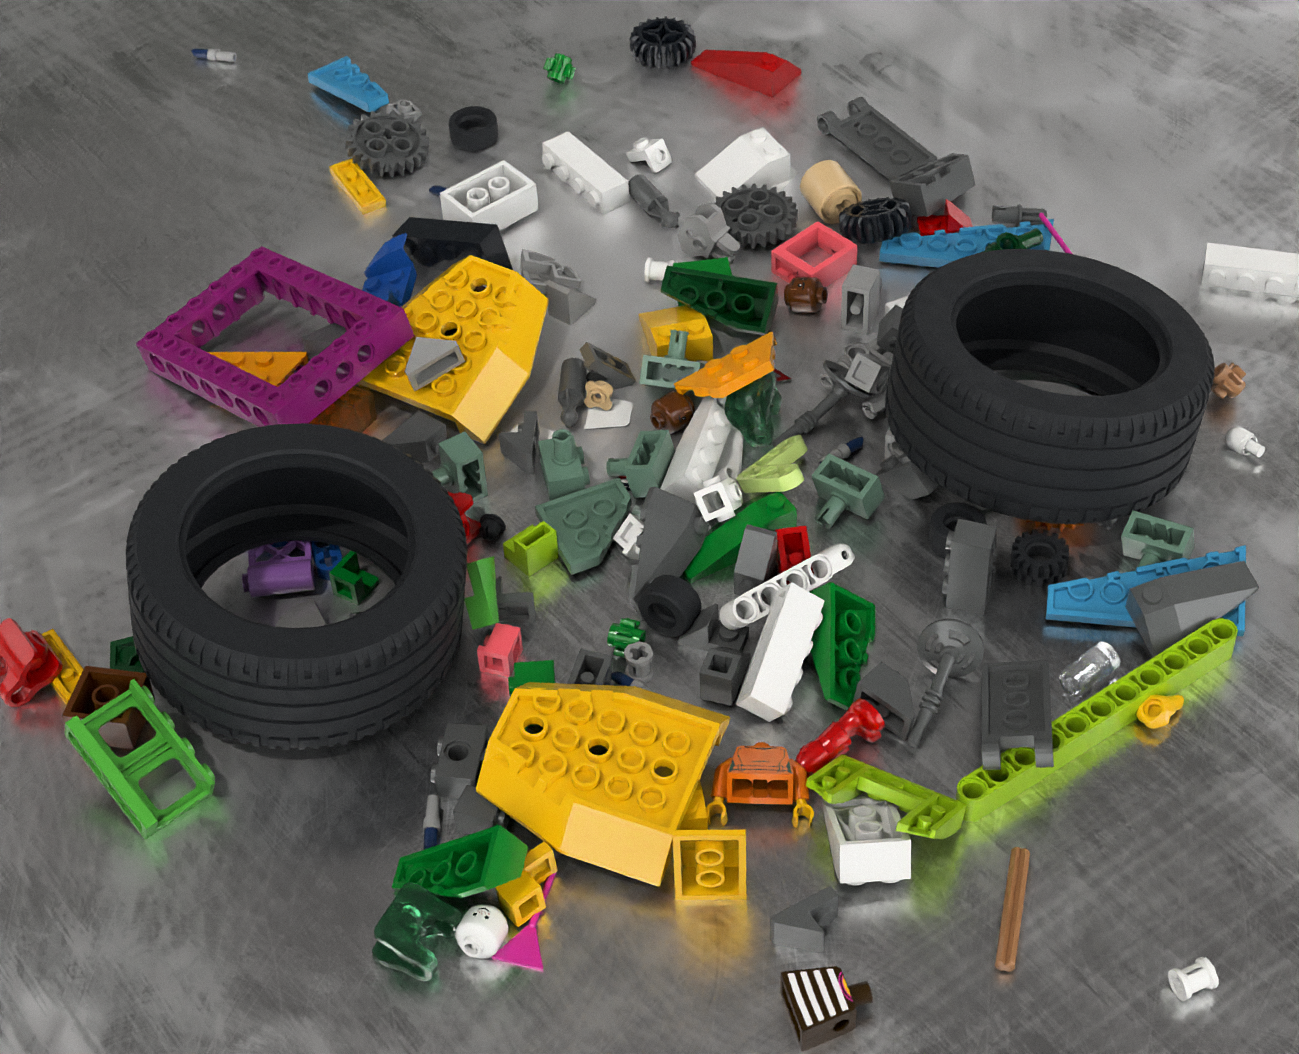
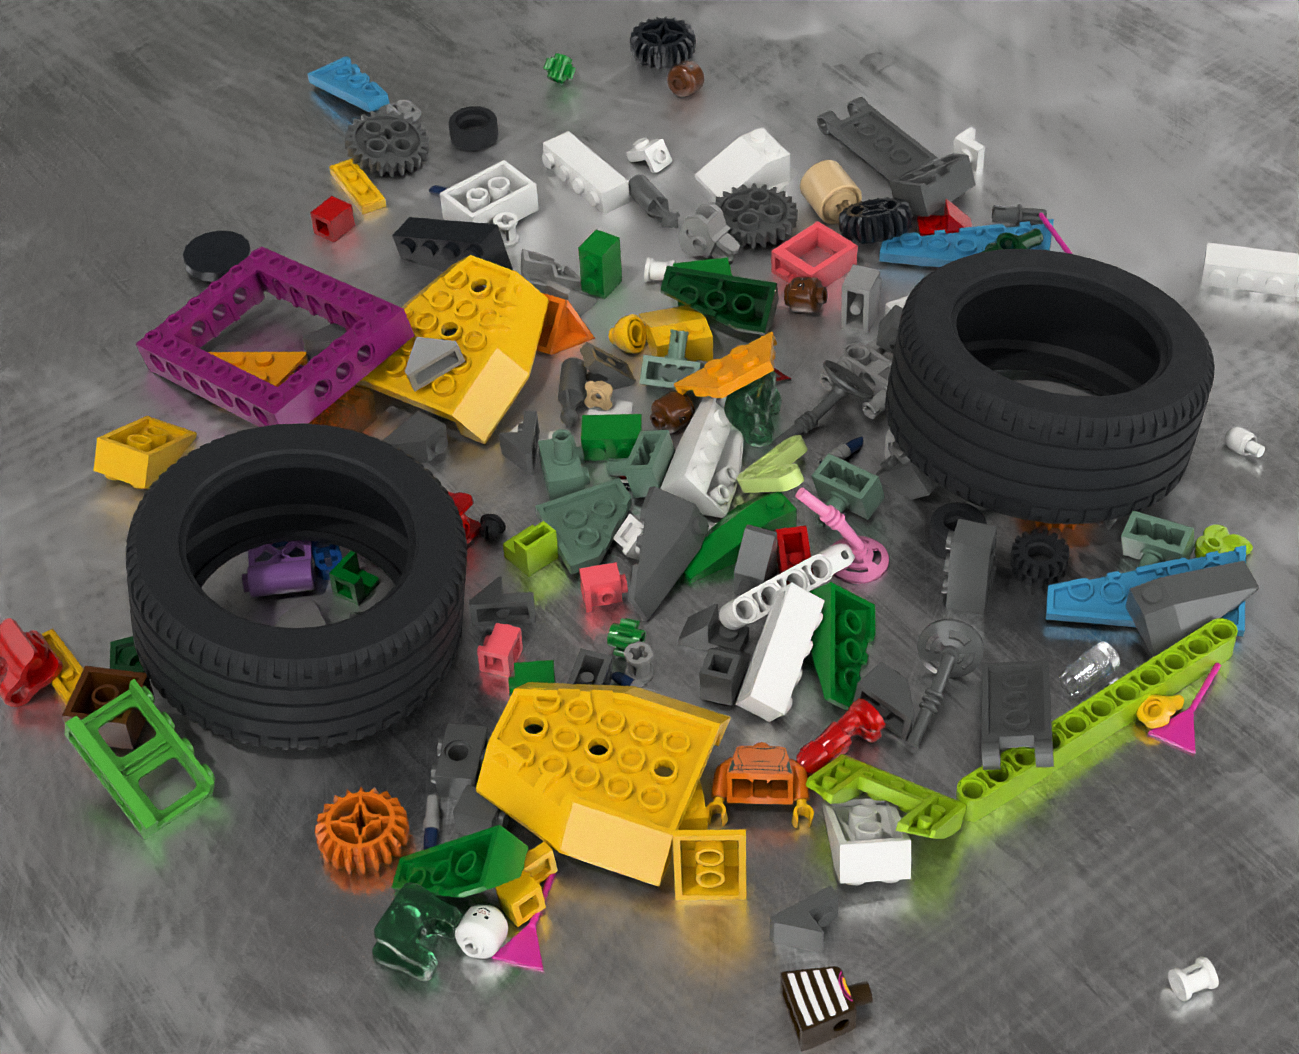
(141, 451): none -> yellow slope
(214, 55): light grey piece -> none
(214, 254): none -> black wheel
(332, 219): none -> red brick
(343, 821): none -> orange gear
(391, 273): blue piece -> none
(462, 467): sand green brick -> none
(483, 605): bright green slope -> none
(508, 229): none -> white bush
(561, 327): none -> orange slope
(600, 264): none -> green brick
(602, 585): none -> coral brick
(609, 435): none -> green brick
(629, 334): none -> yellow brick
(669, 605): black tyre -> none
(685, 79): none -> reddish brown head
(709, 503): white brick -> none
(752, 70): red wedge -> none
(861, 546): none -> bright pink dish
(868, 373): light grey brick -> none
(965, 144): none -> white bracket
(1012, 909): medium nougat axle -> none
(1181, 727): none -> dark pink piece
(1218, 539): none -> lime plate
(1228, 380): medium nougat gear -> none

